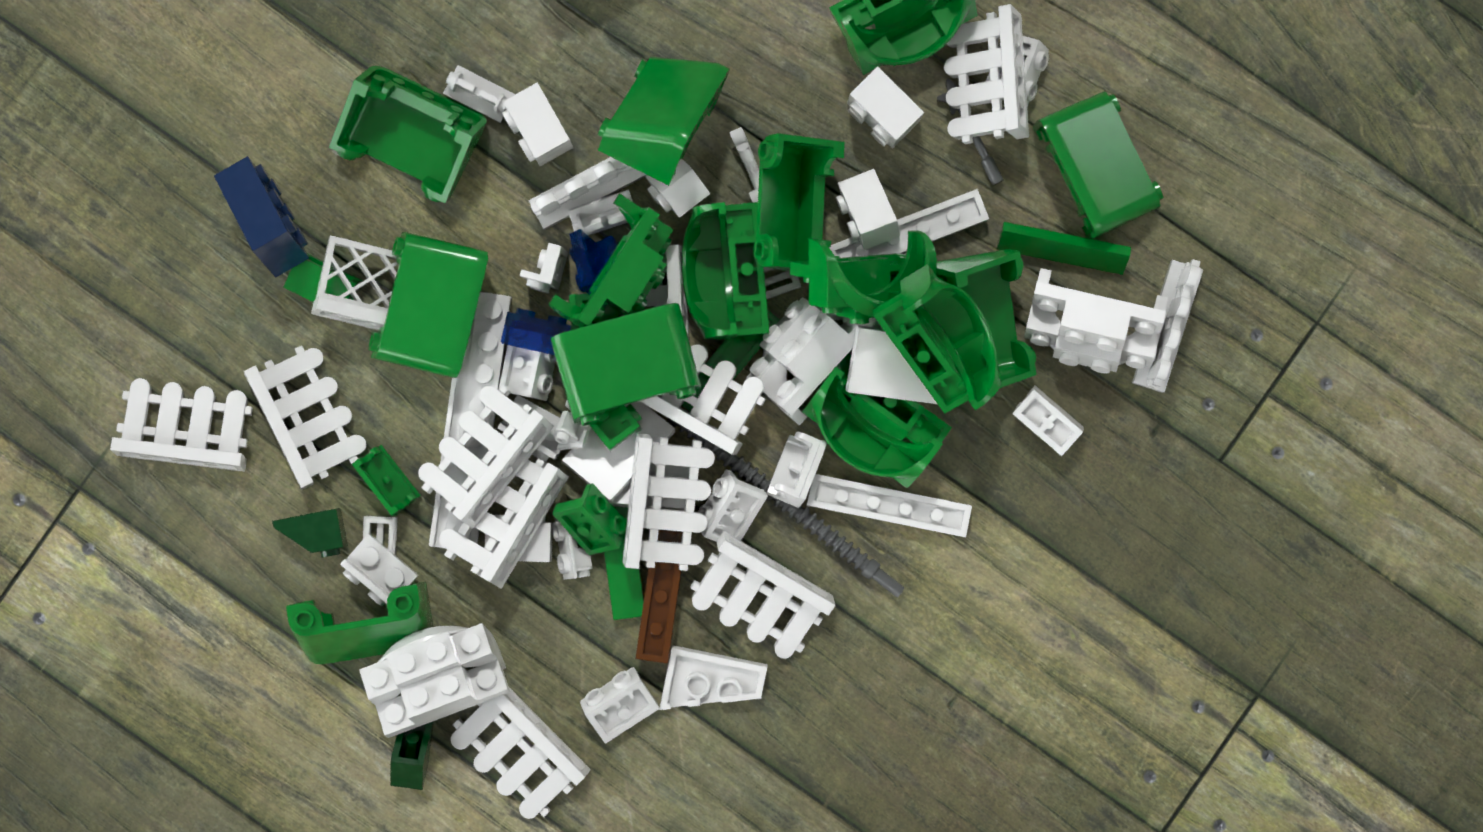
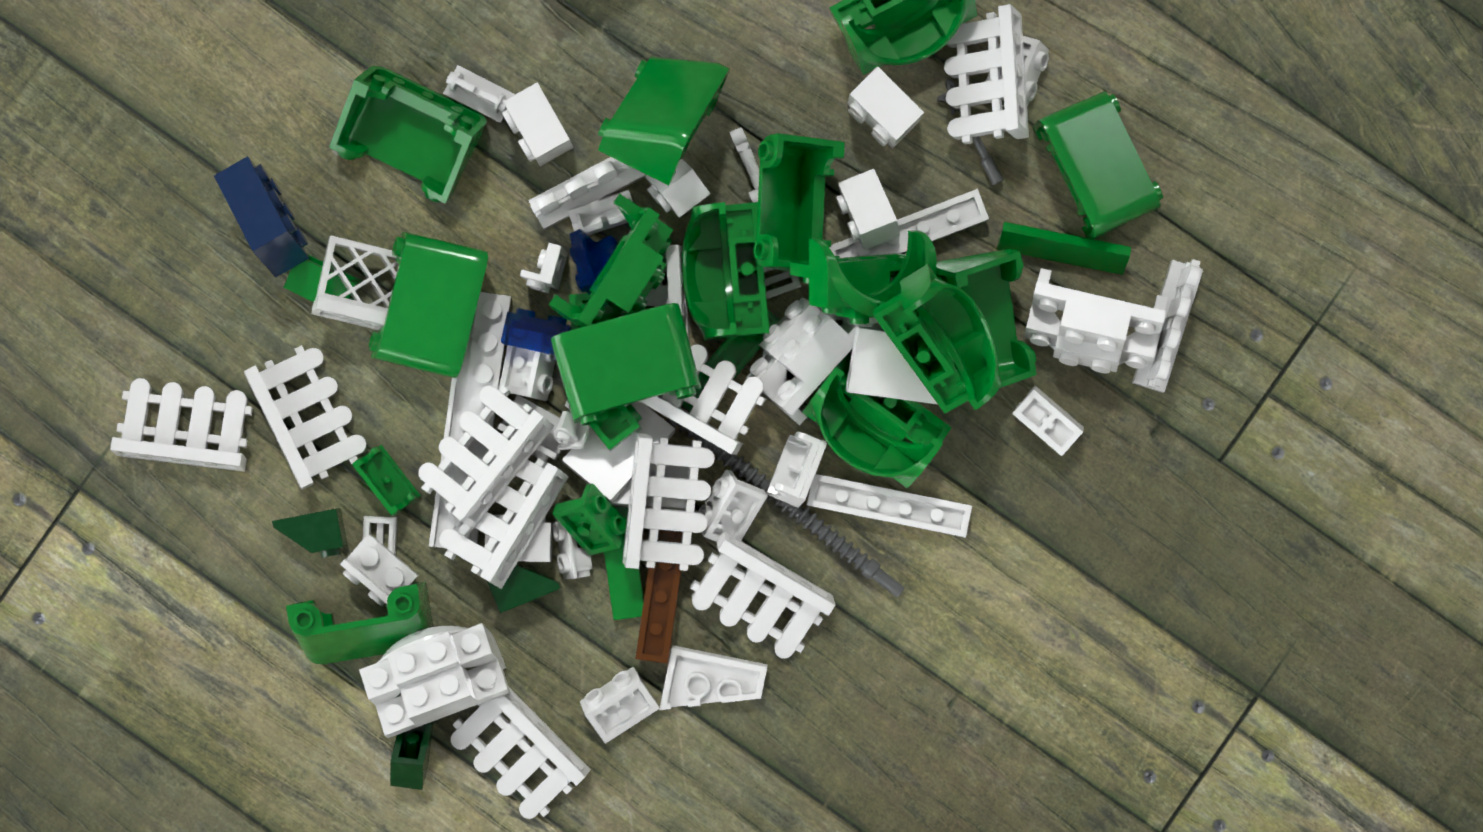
(521, 587): none -> dark green slope

